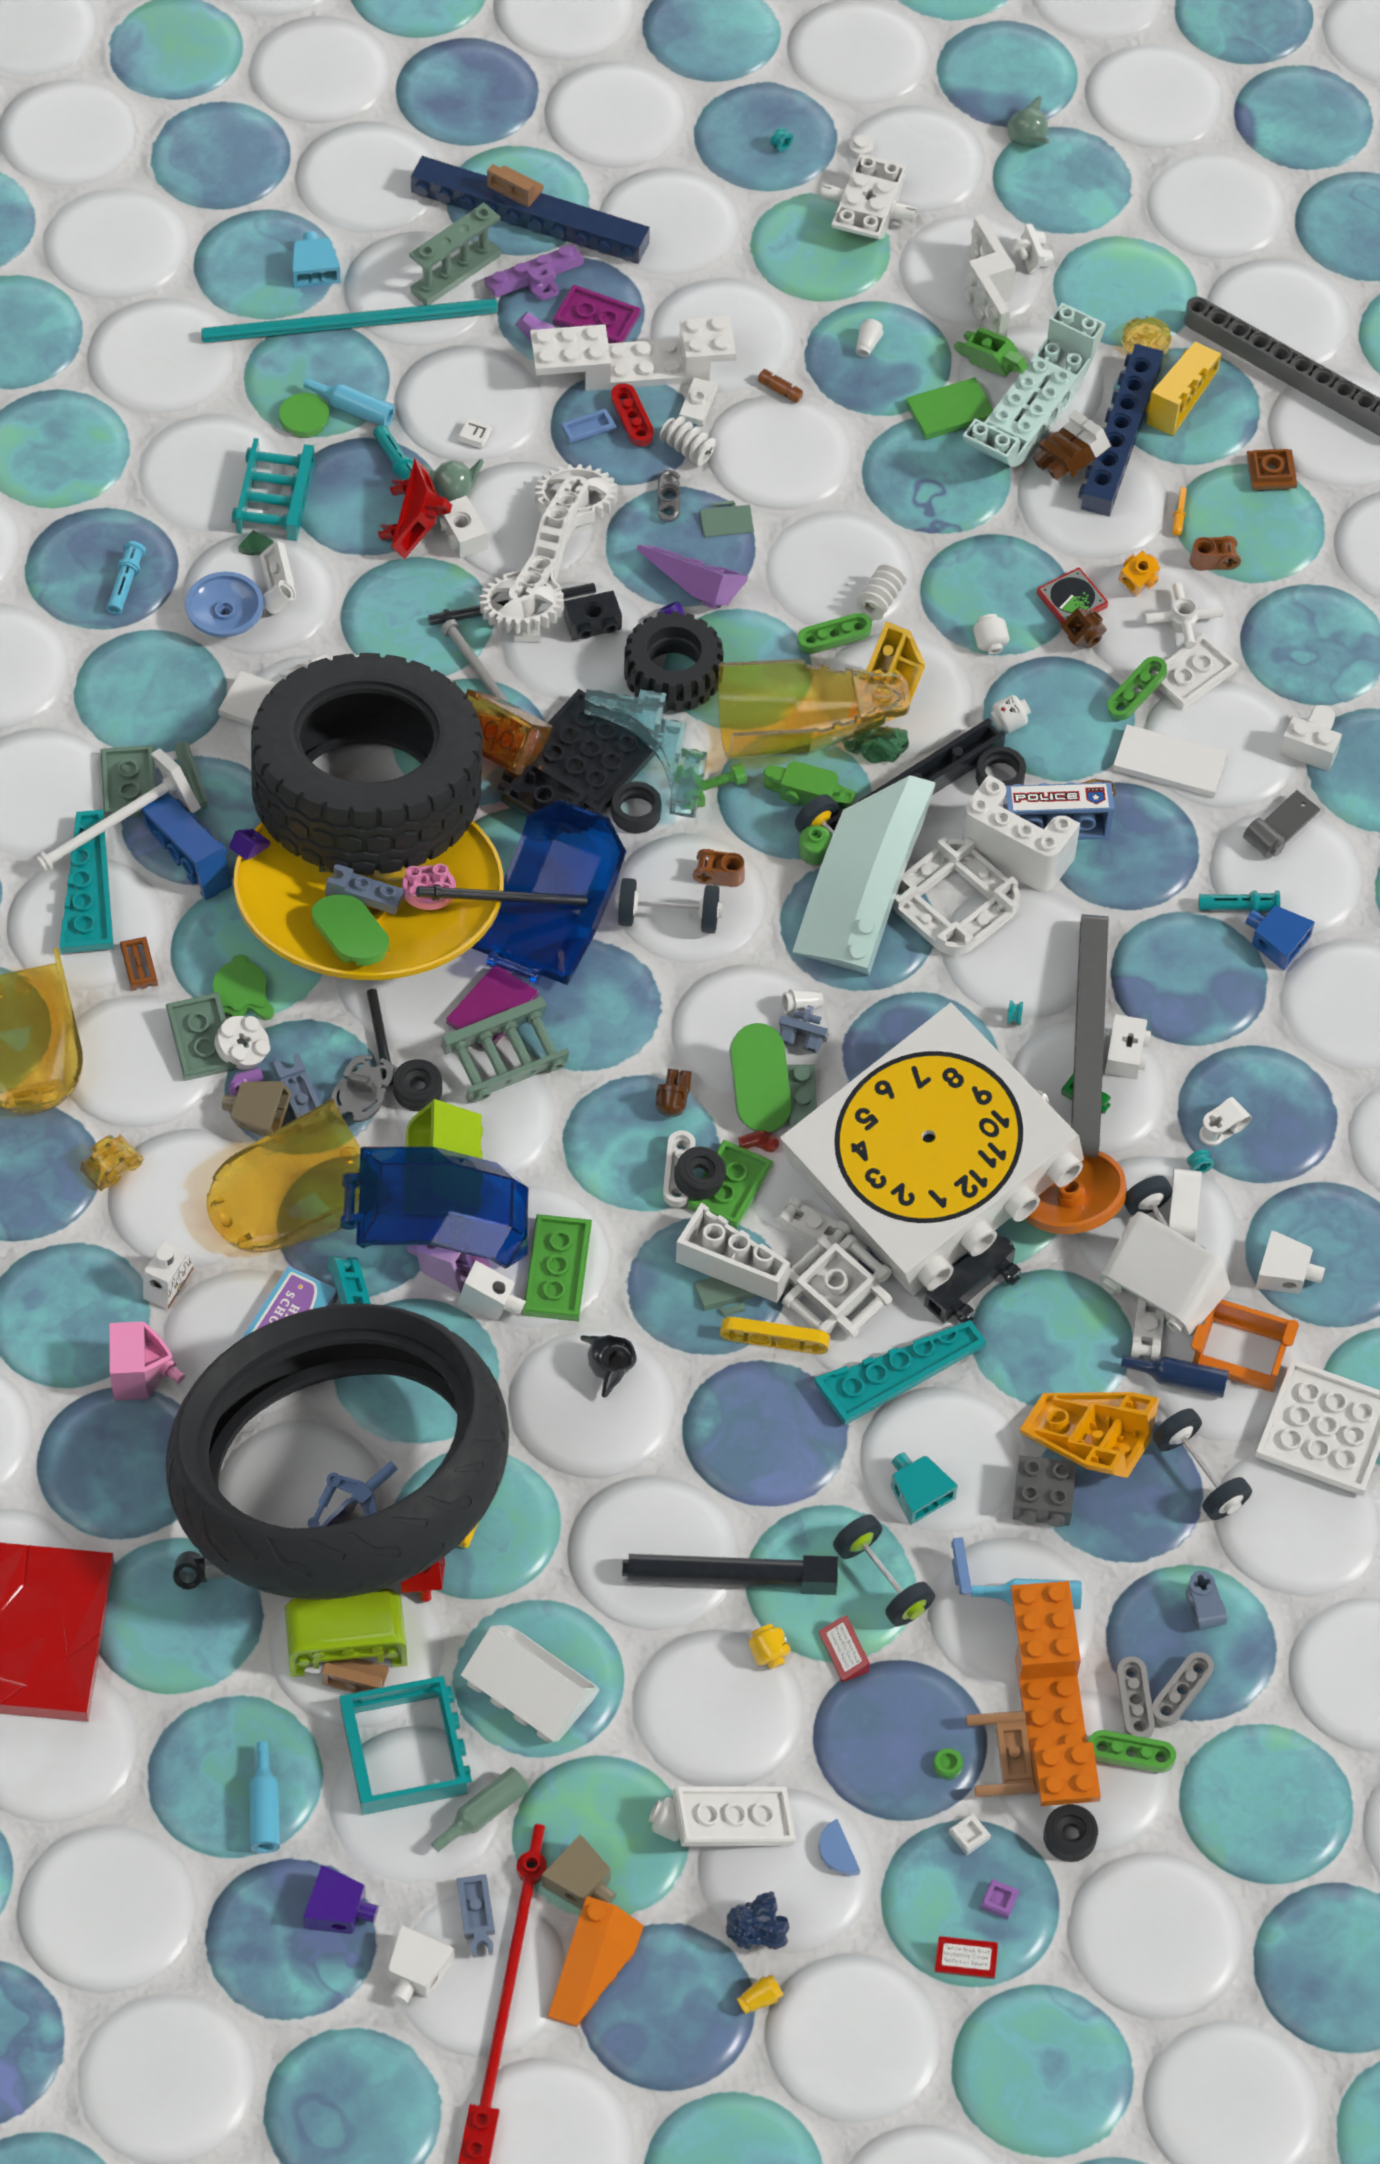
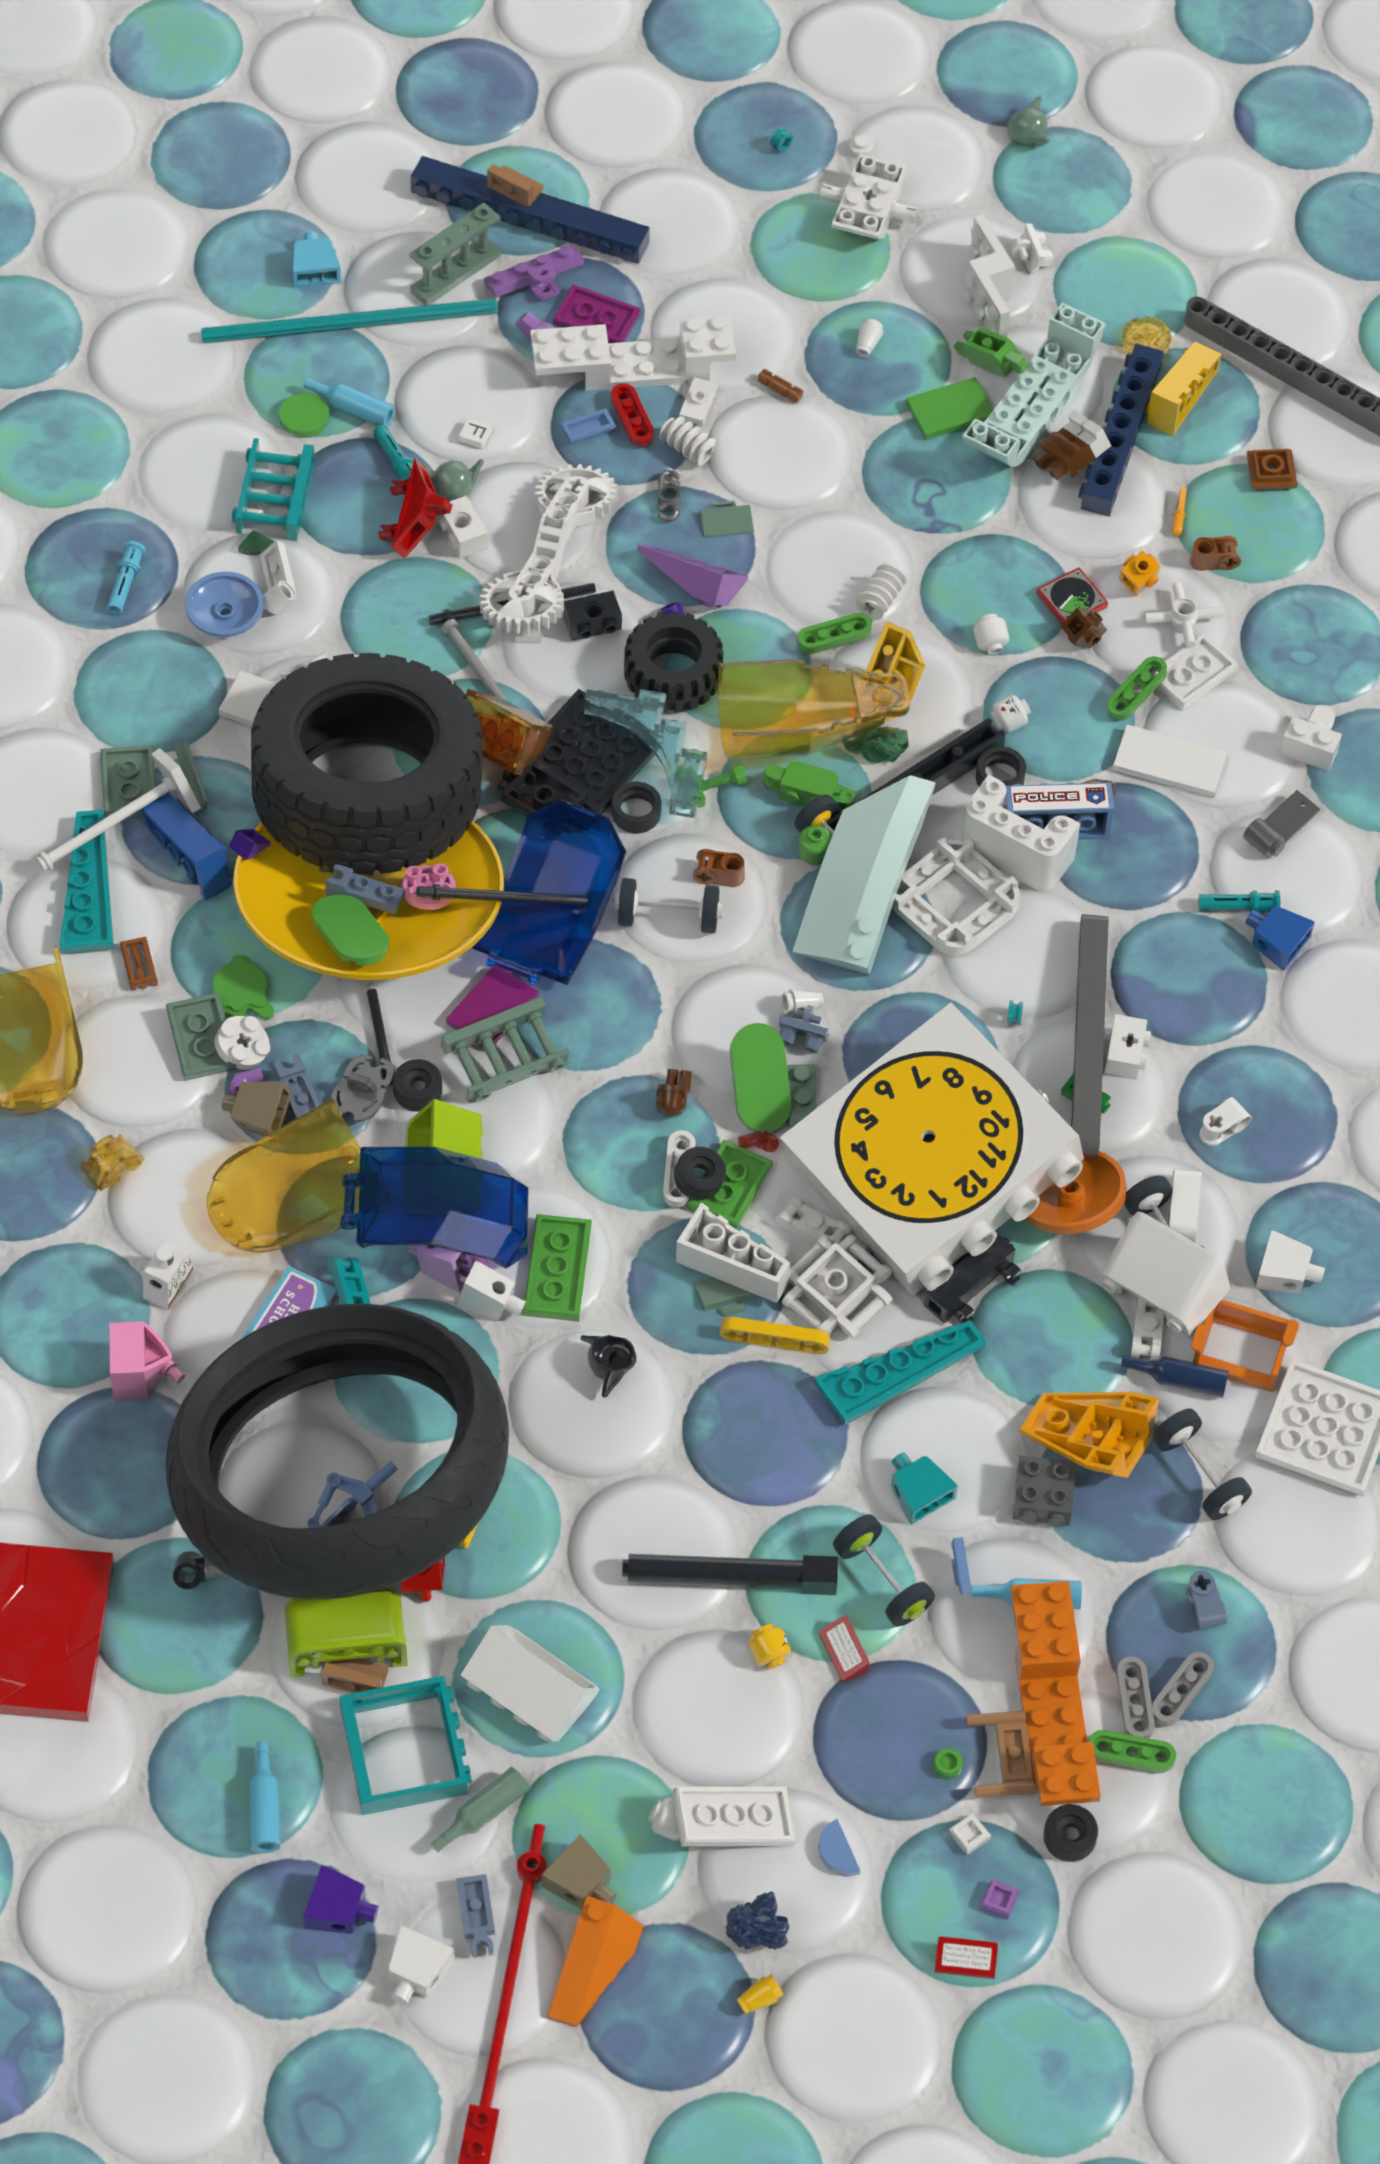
(1200, 1161): teal bush -> none

